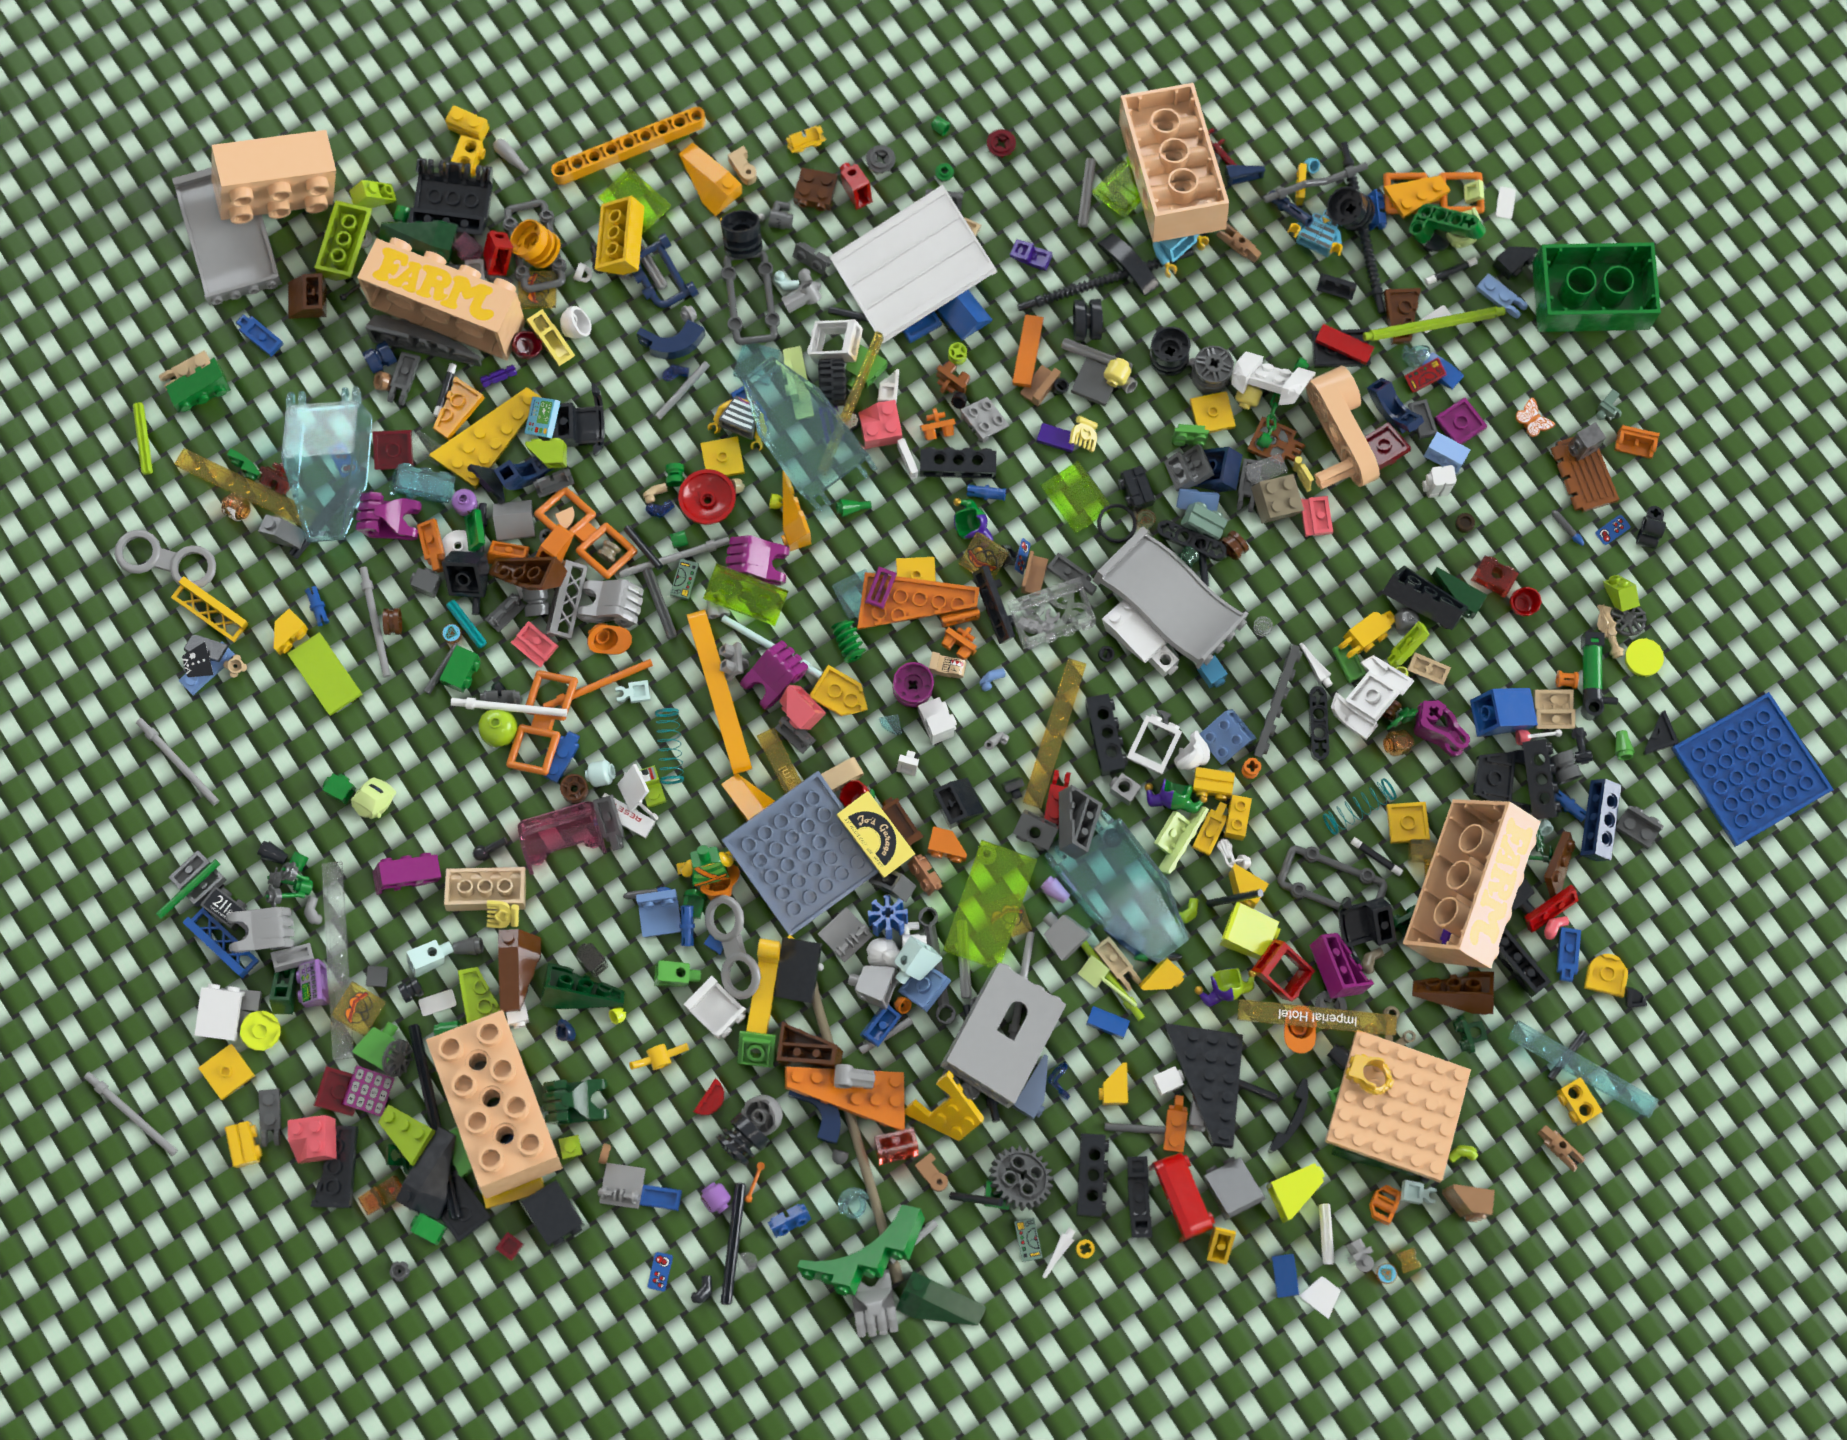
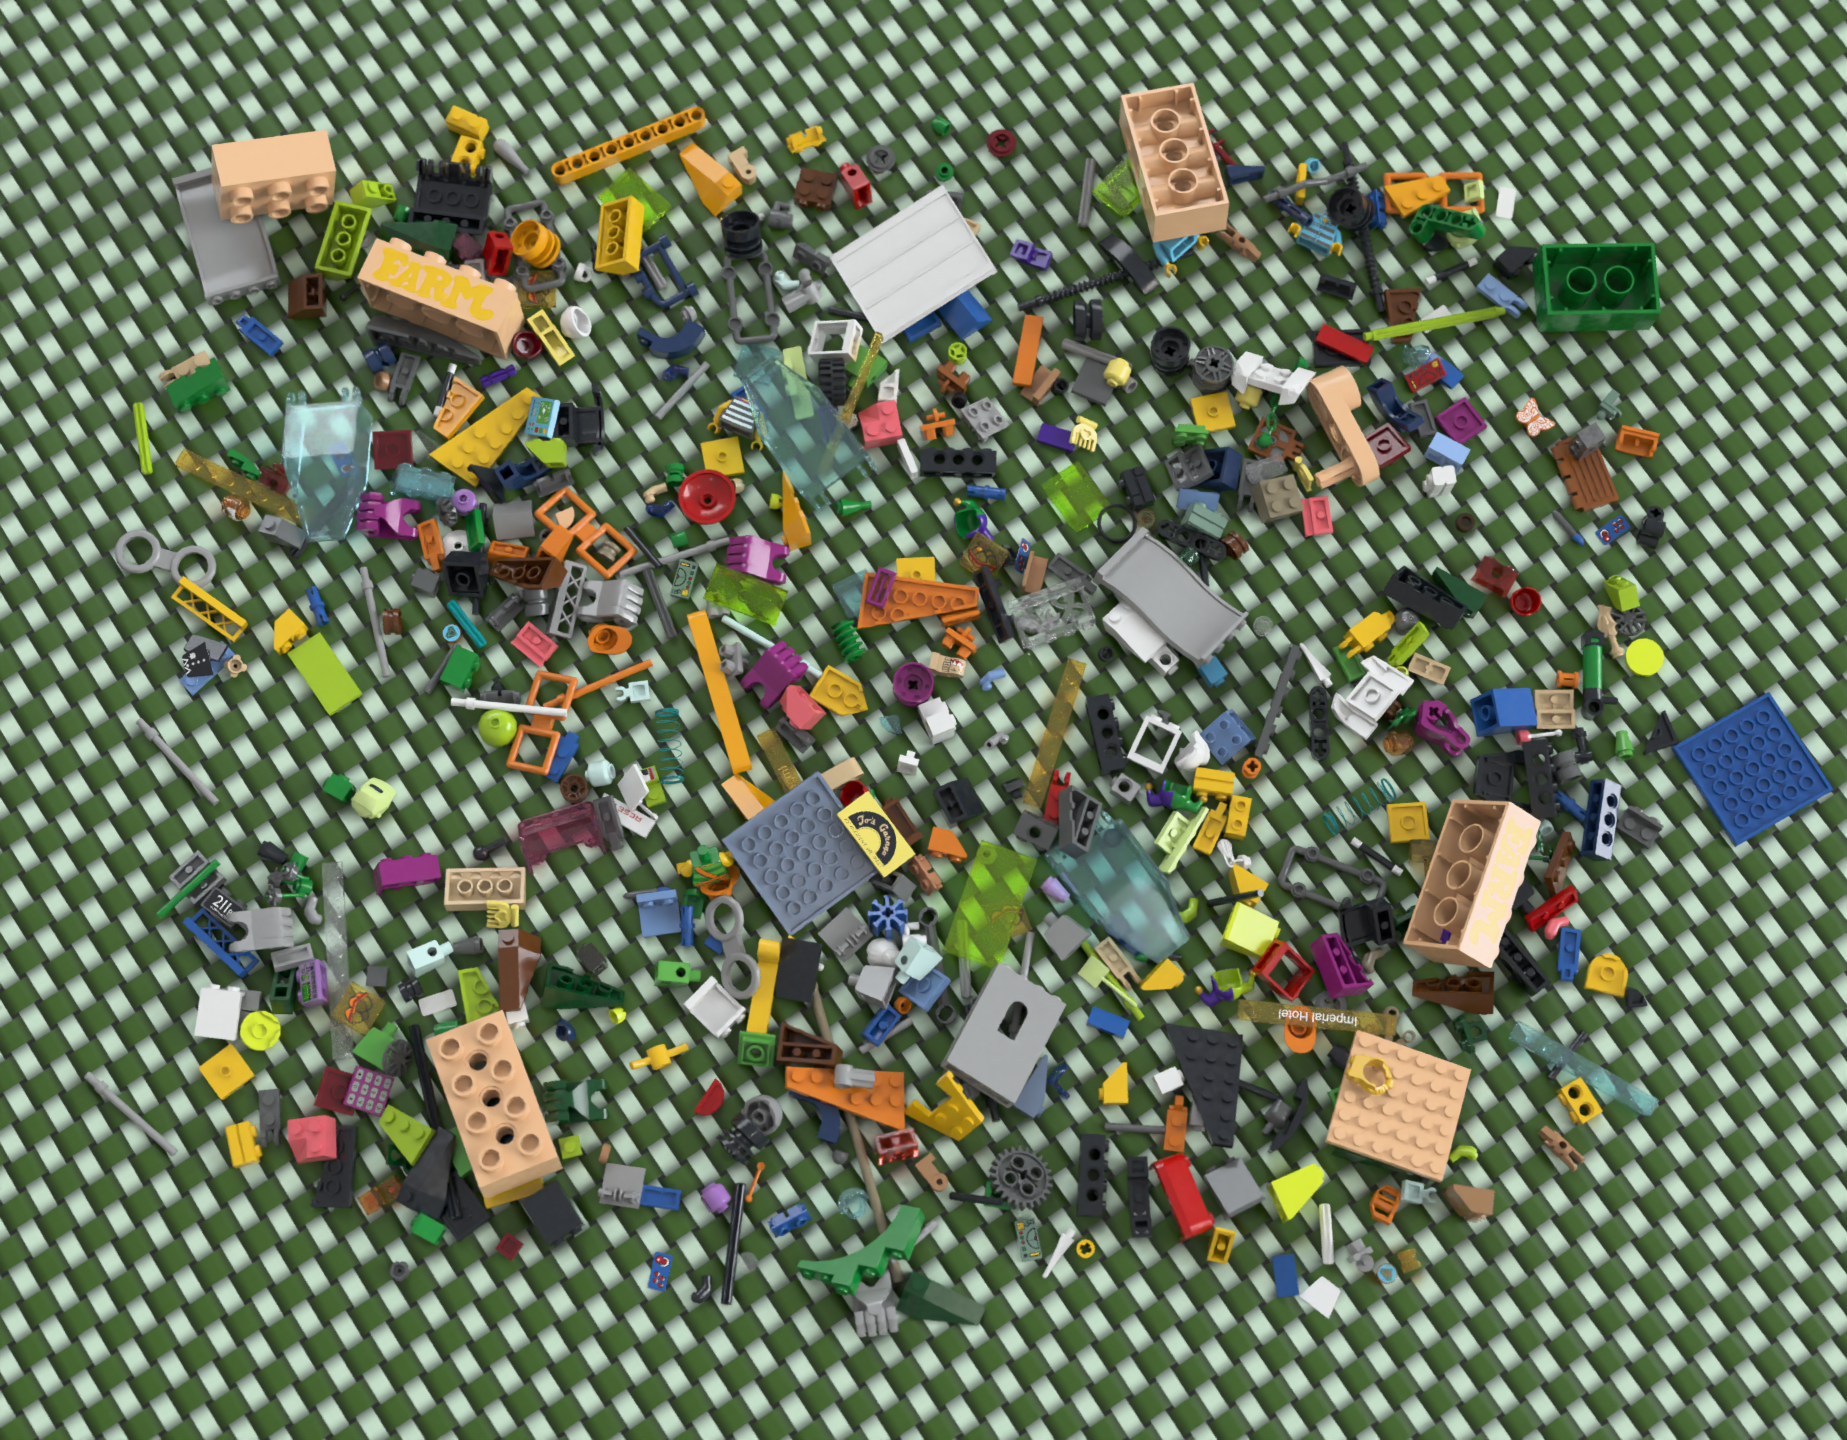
(446, 511): none -> dark grey gear
(1276, 1116): none -> dark grey piece

